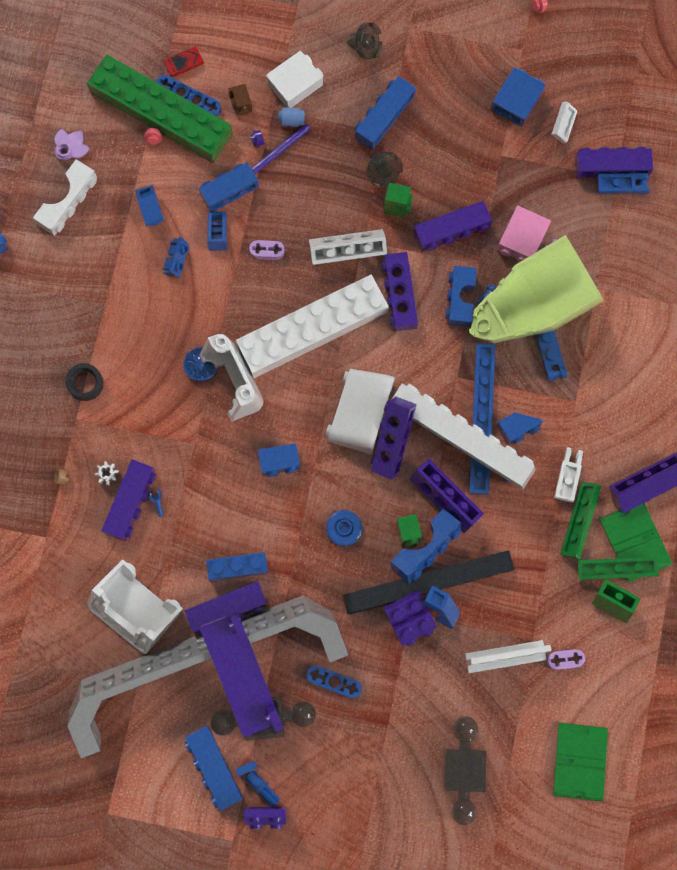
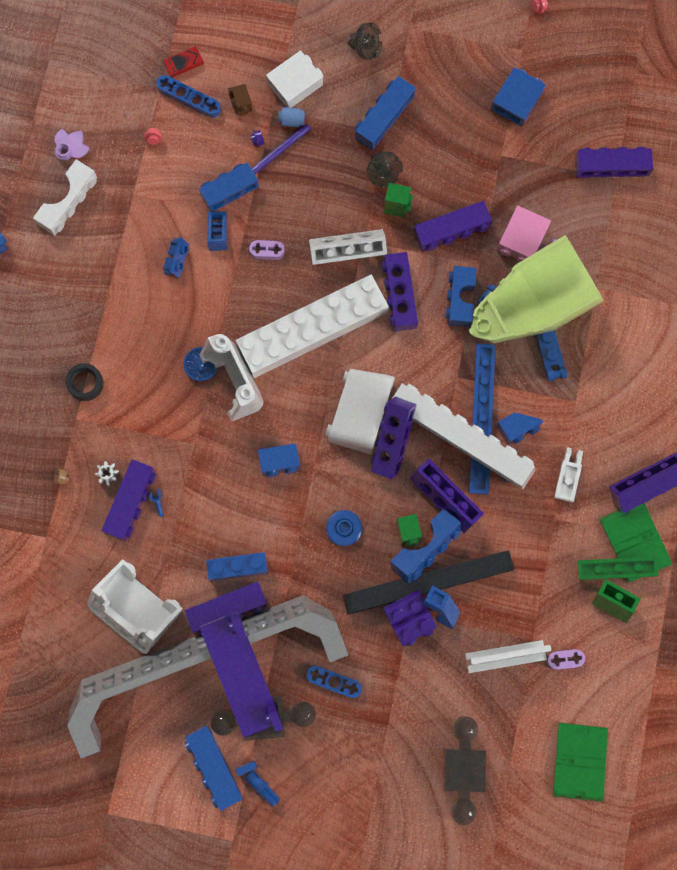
(149, 206): blue slope -> none
(159, 108): green brick -> none
(265, 816): dark purple plate -> none
(564, 122): white plate -> none
(580, 520): green plate -> none
(622, 183): blue plate -> none

